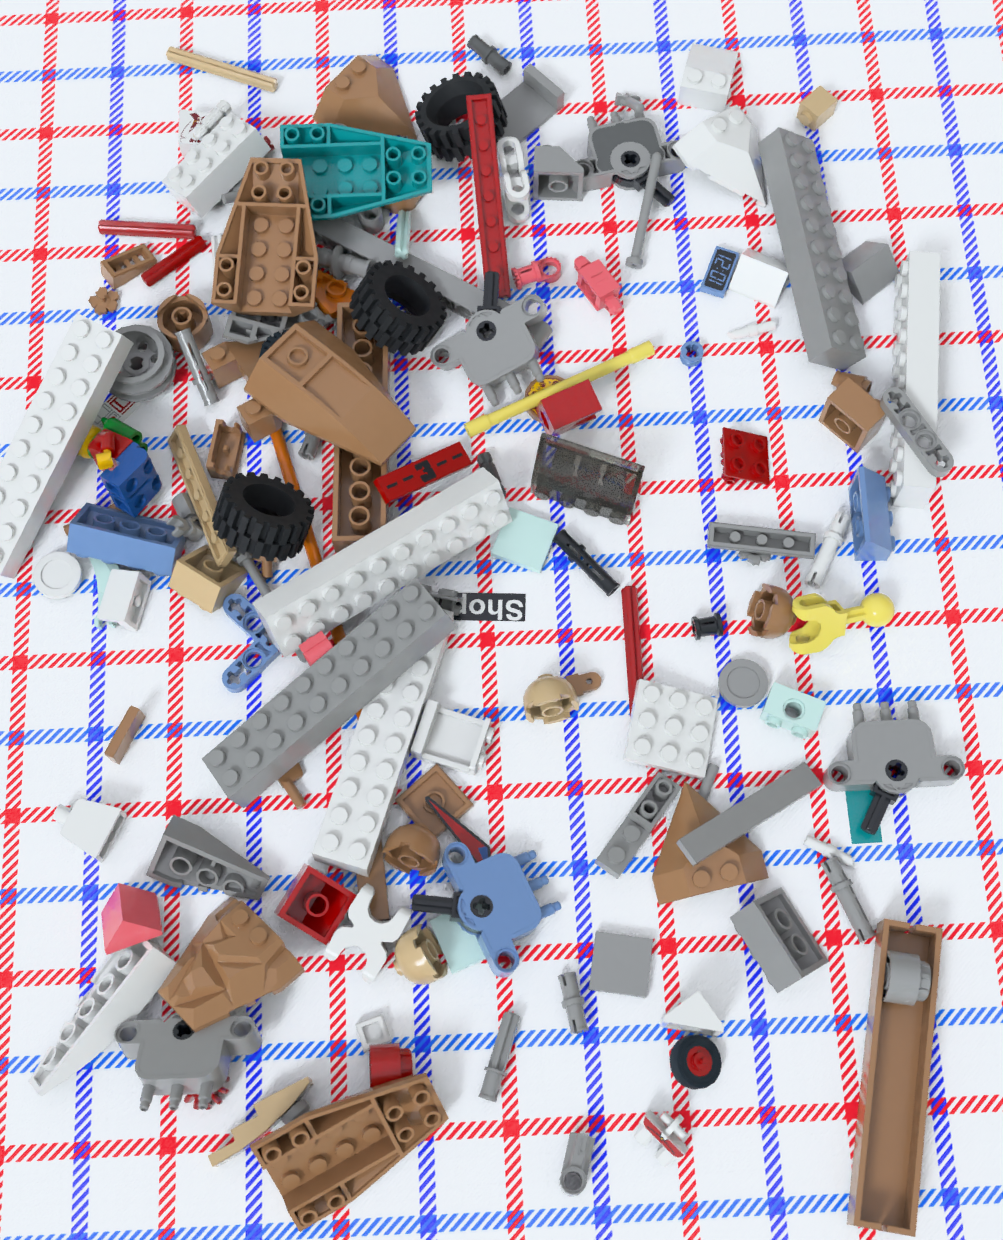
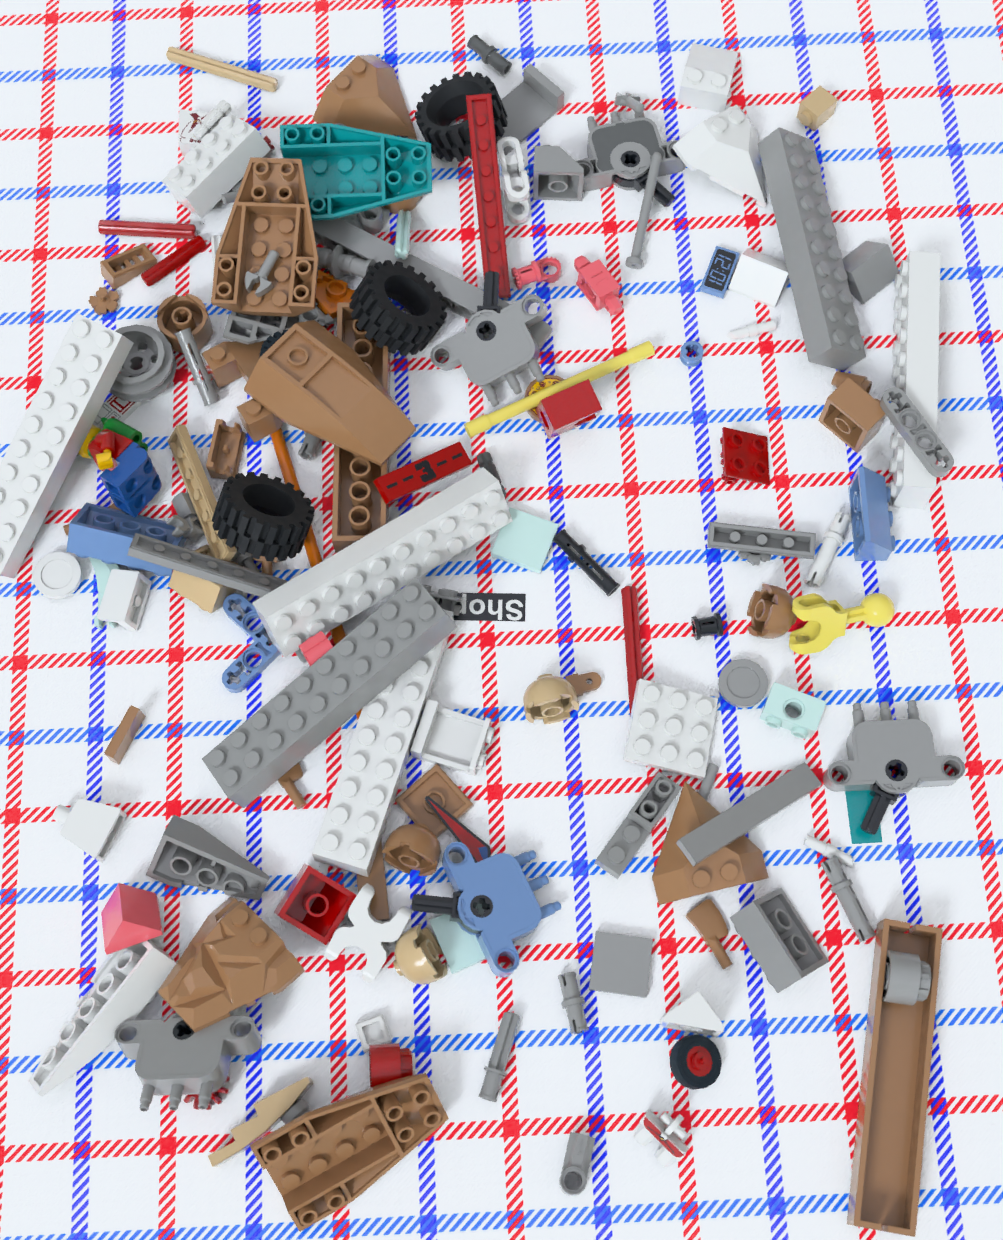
(203, 566): none -> light grey tile
(261, 275): none -> light grey bar
(586, 479): clear smoke slope -> none
(712, 928): none -> medium nougat piece

